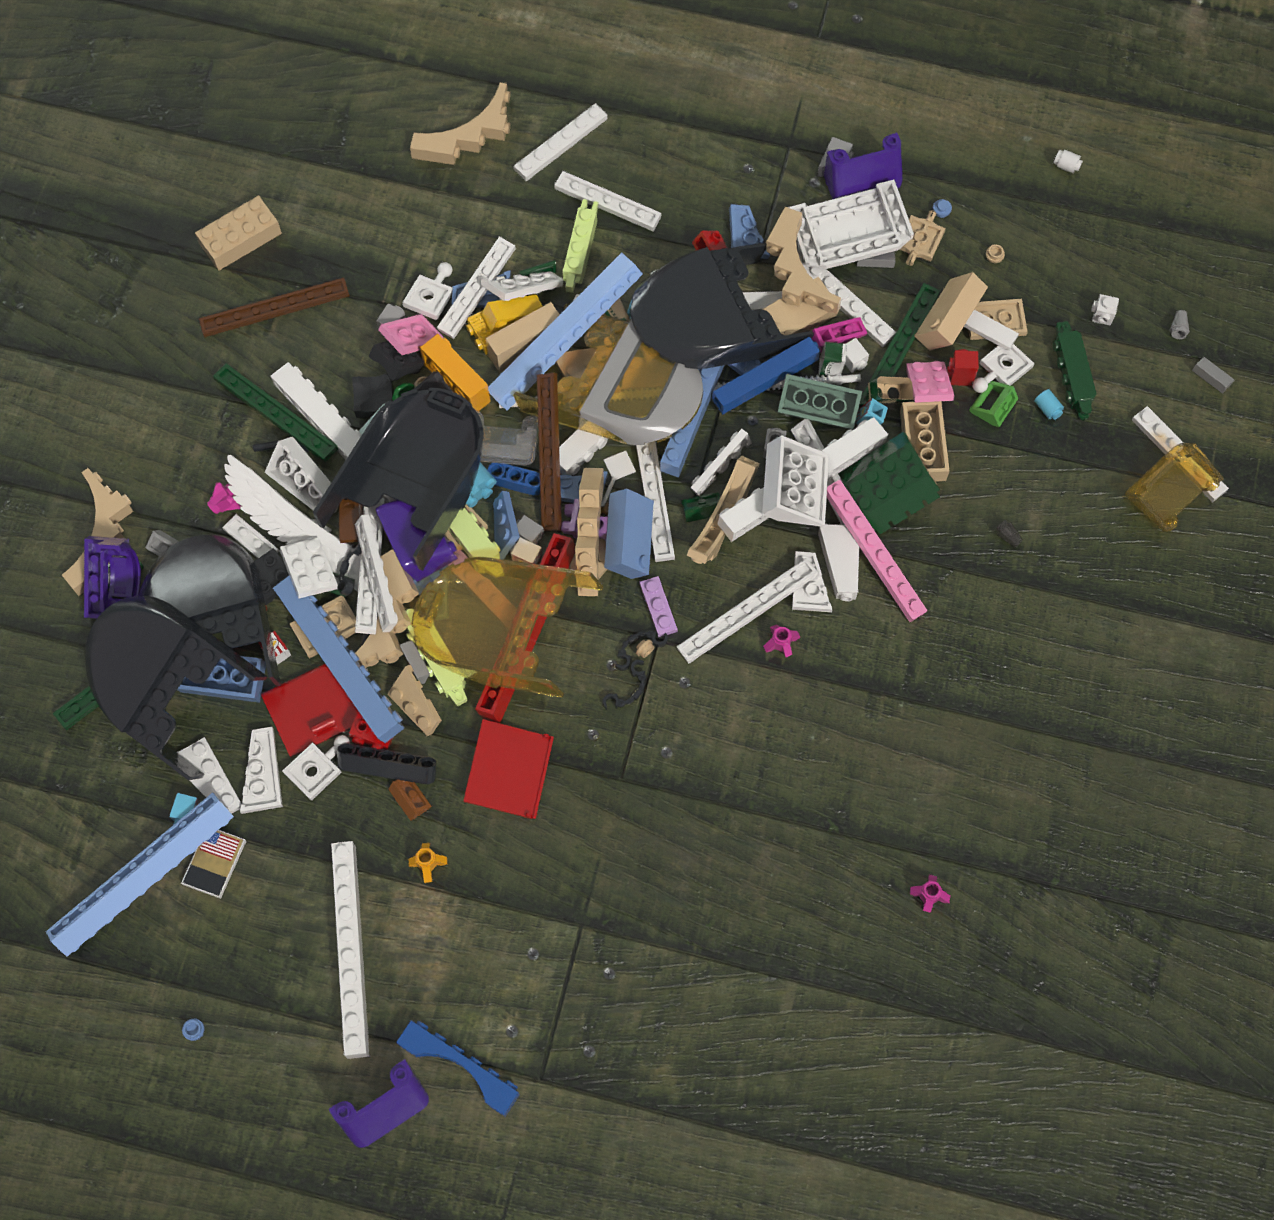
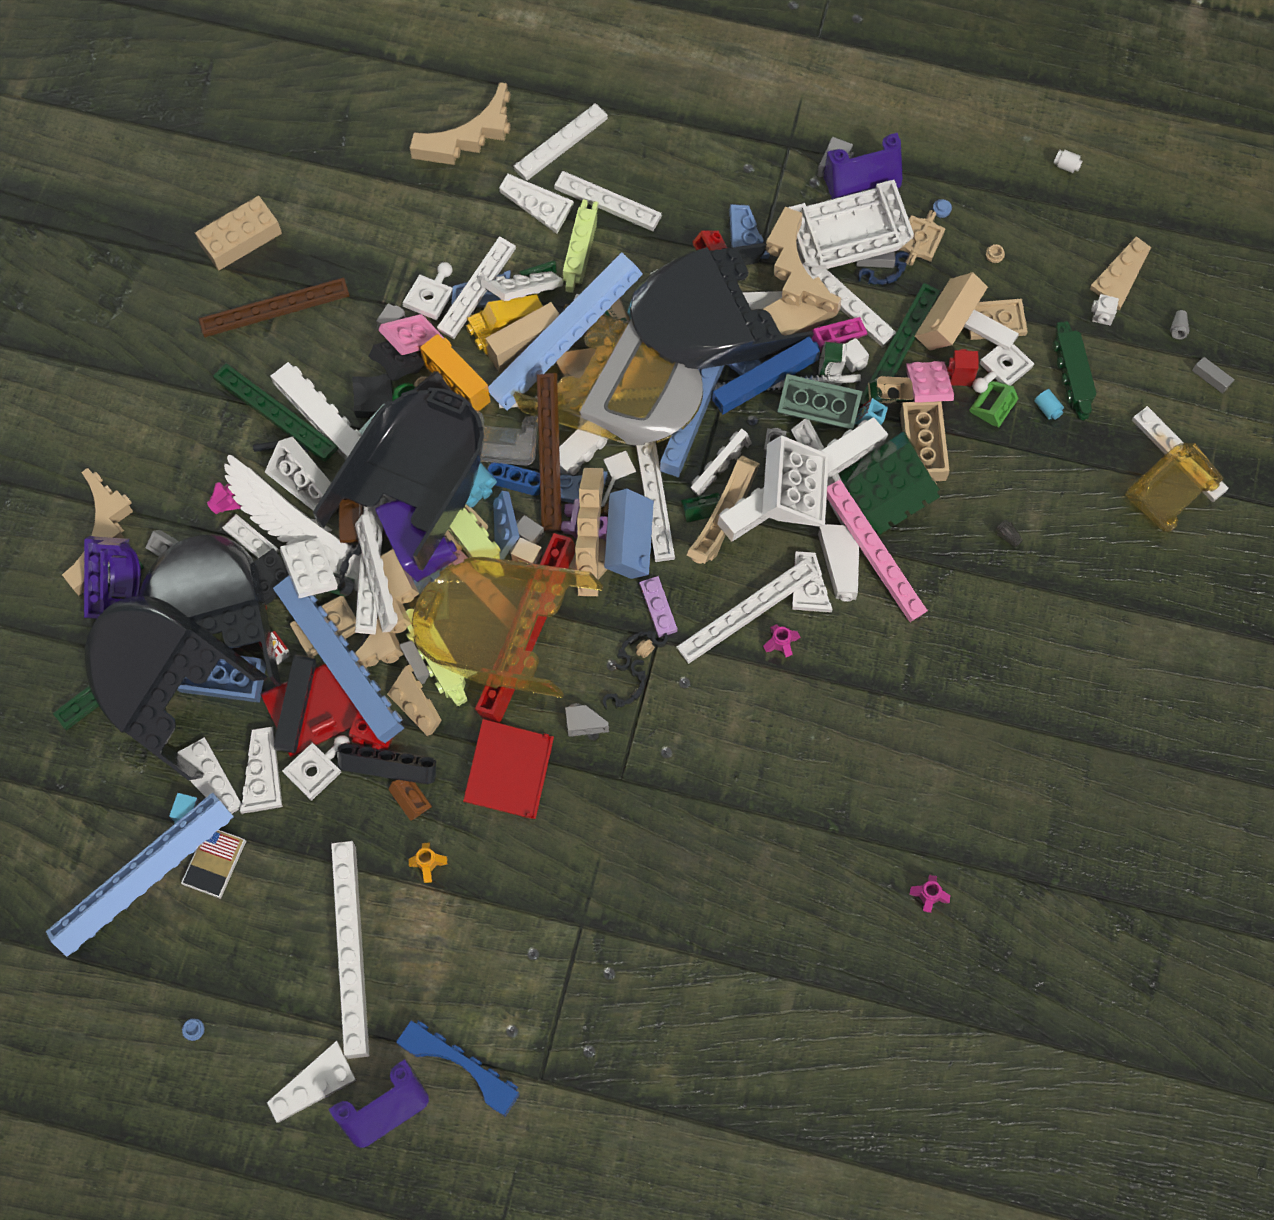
(295, 704): none -> black beam
(320, 1079): none -> white wing
(540, 203): none -> white wing
(584, 721): none -> light grey slope
(889, 279): none -> dark blue piece
(1122, 272): none -> tan wing

